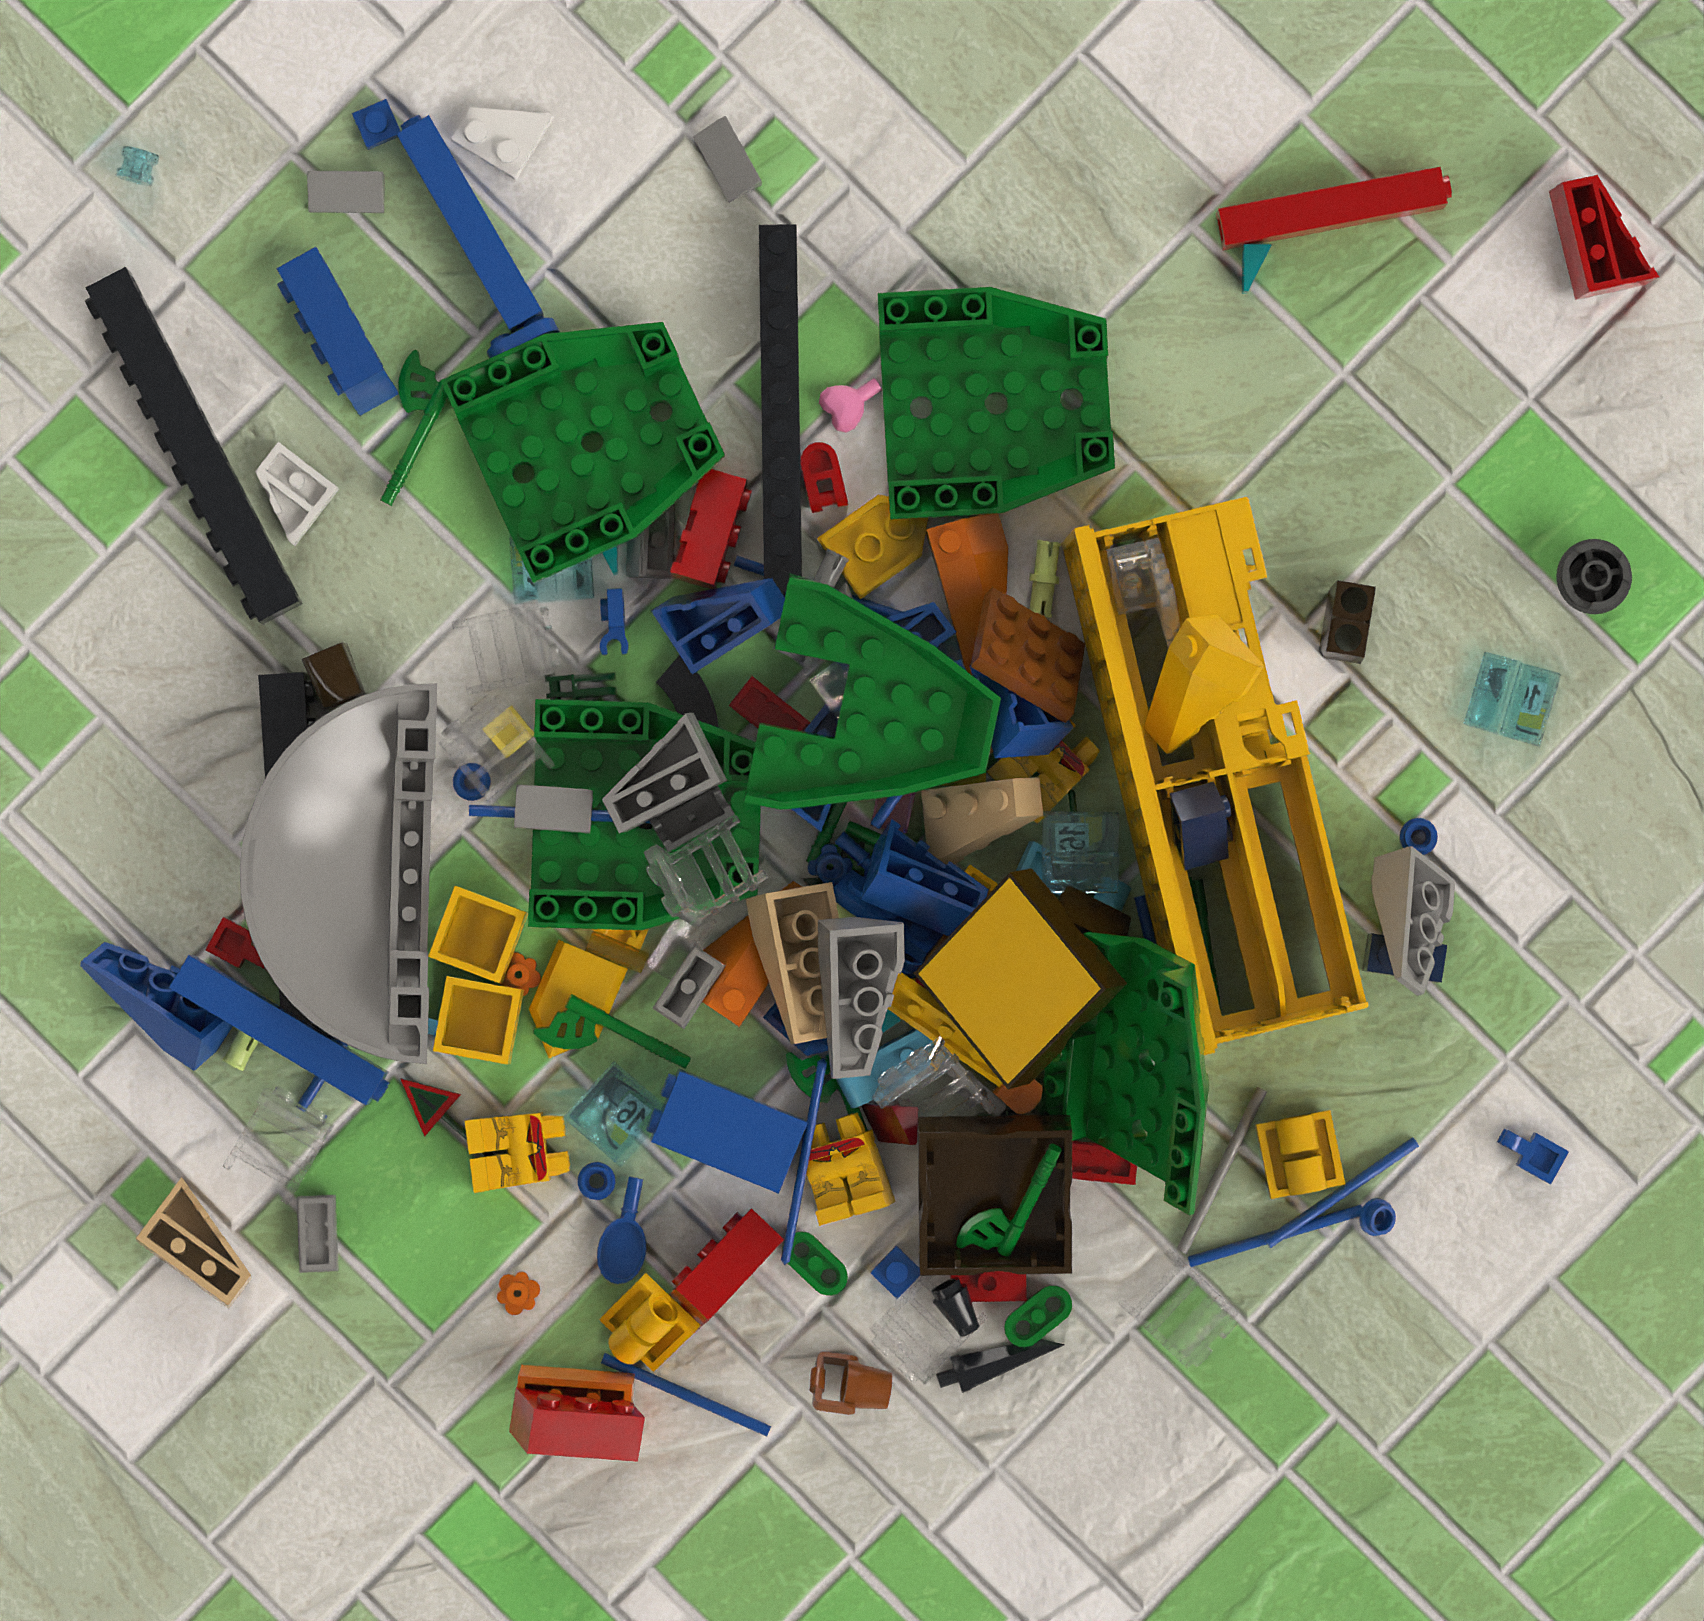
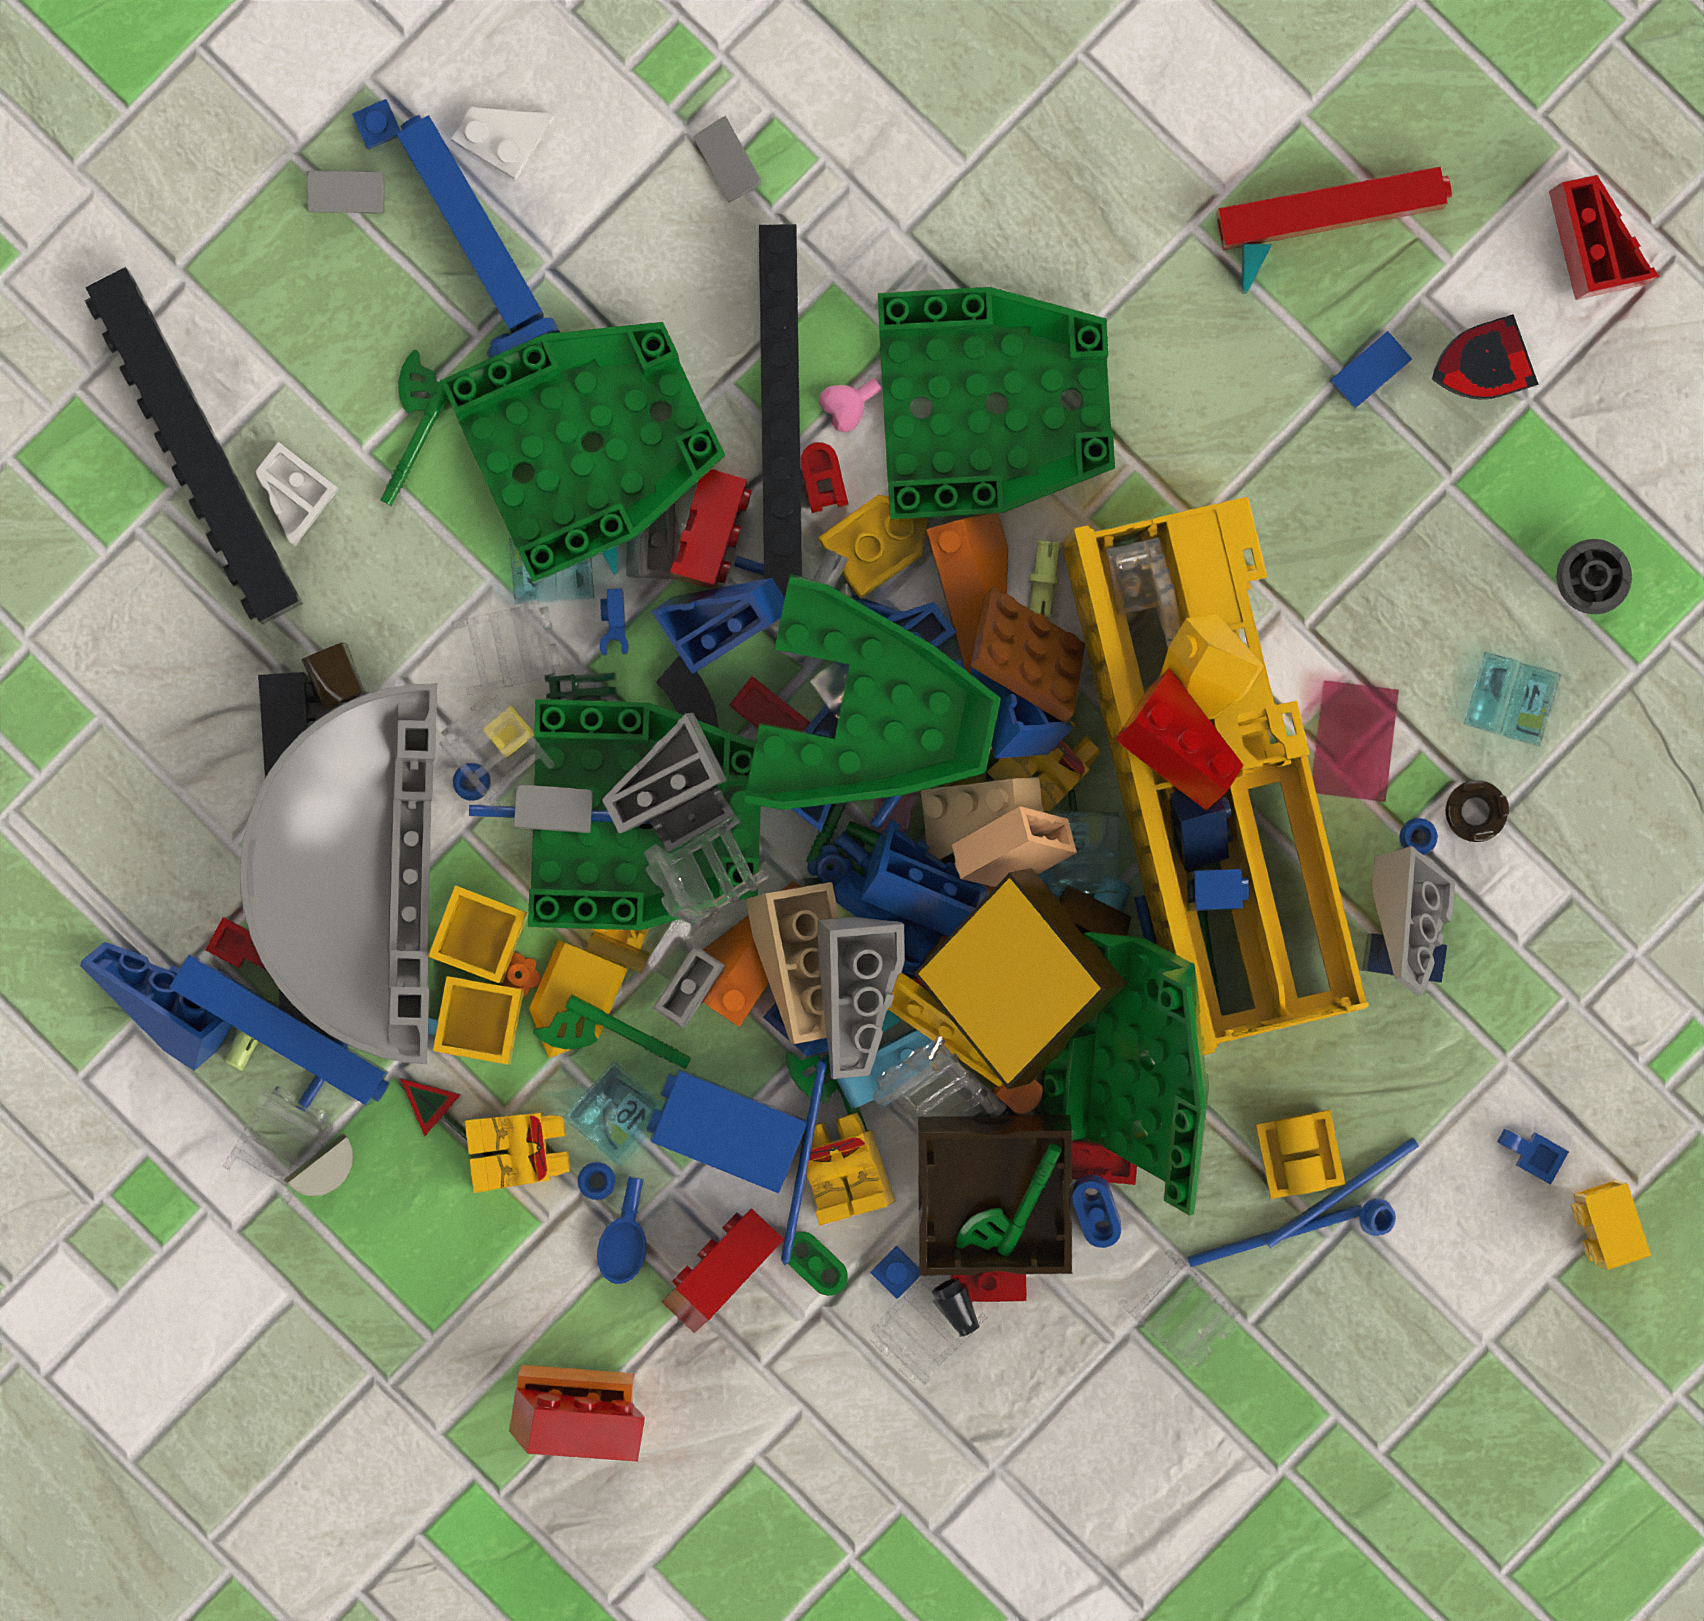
(137, 166): clear light blue wheel -> none
(194, 1246): tan wedge -> none
(317, 1233): light grey plate -> none
(324, 1170): none -> tile
(336, 331): blue wedge -> none
(529, 1290): orange plant -> none
(647, 1324): yellow plate -> none
(687, 1395): blue axle -> none
(860, 1385): dark orange piece -> none
(893, 1123): dark red slope -> none
(984, 1365): black bar -> none
(1013, 843): none -> light nougat brick
(1038, 1316): green plate -> none
(1096, 1208): none -> blue plate
(1180, 742): none -> red wedge
(1216, 890): none -> blue brick
(1221, 1170): light grey axle -> none
(1328, 646): dark brown piece -> none
(1354, 740): none -> clear pink tile
(1371, 370): none -> blue tile
(1486, 362): none -> shield
(1497, 805): none -> dark brown piece
(1610, 1225): none -> yellow piece

